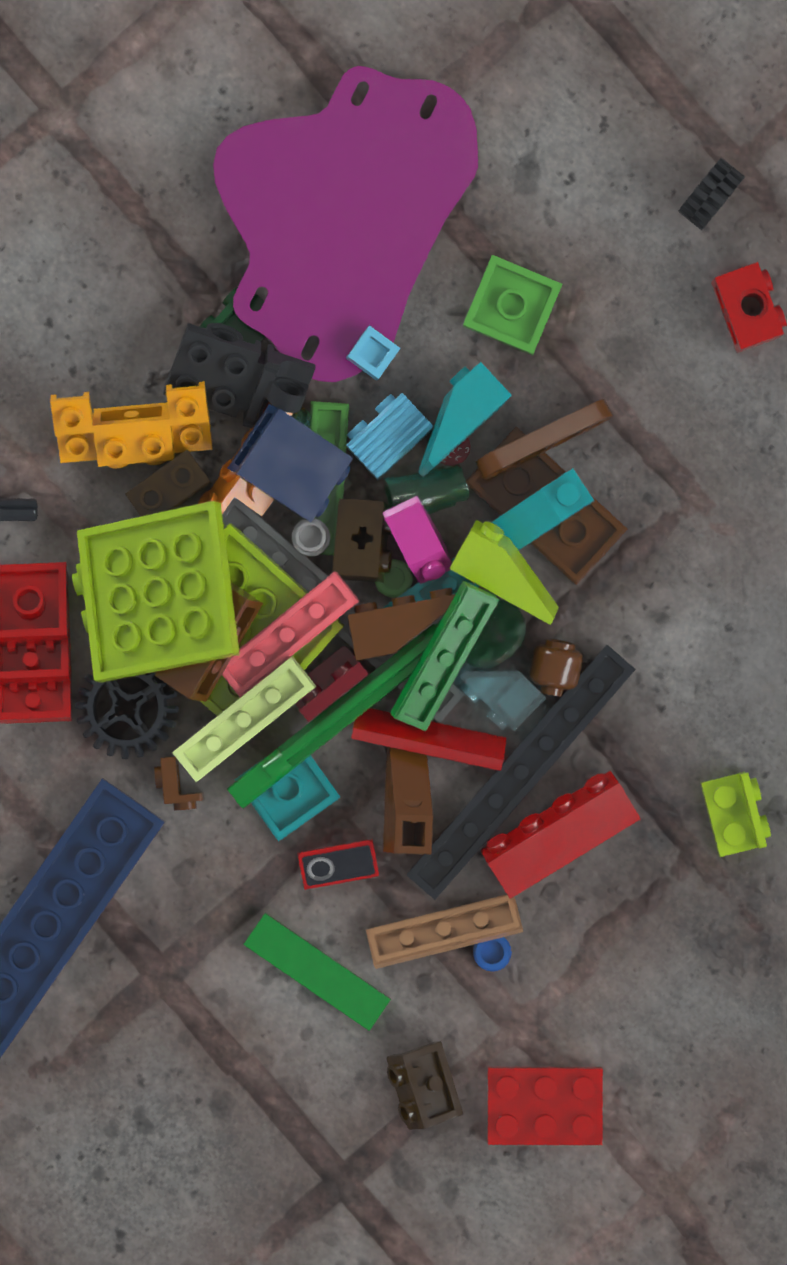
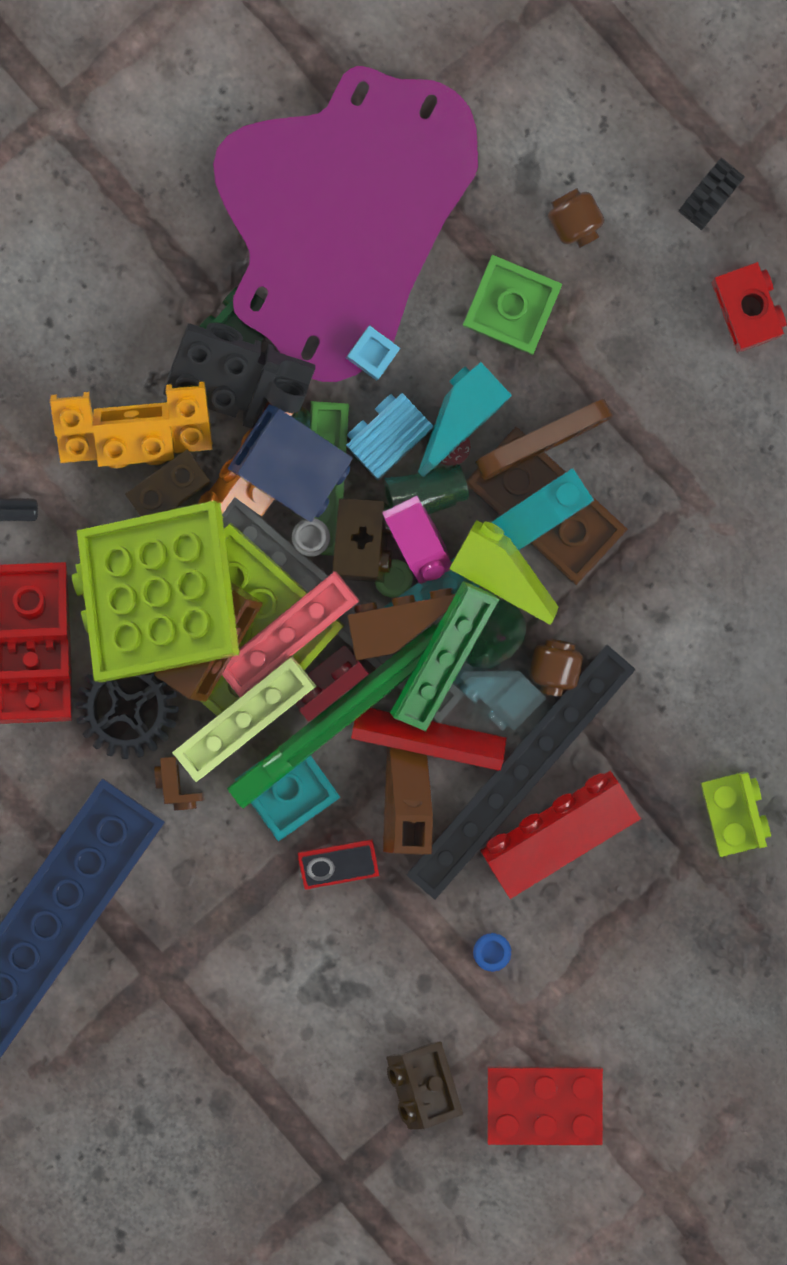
(317, 971): green tile -> none
(444, 931): medium nougat tile -> none
(576, 218): none -> reddish brown head

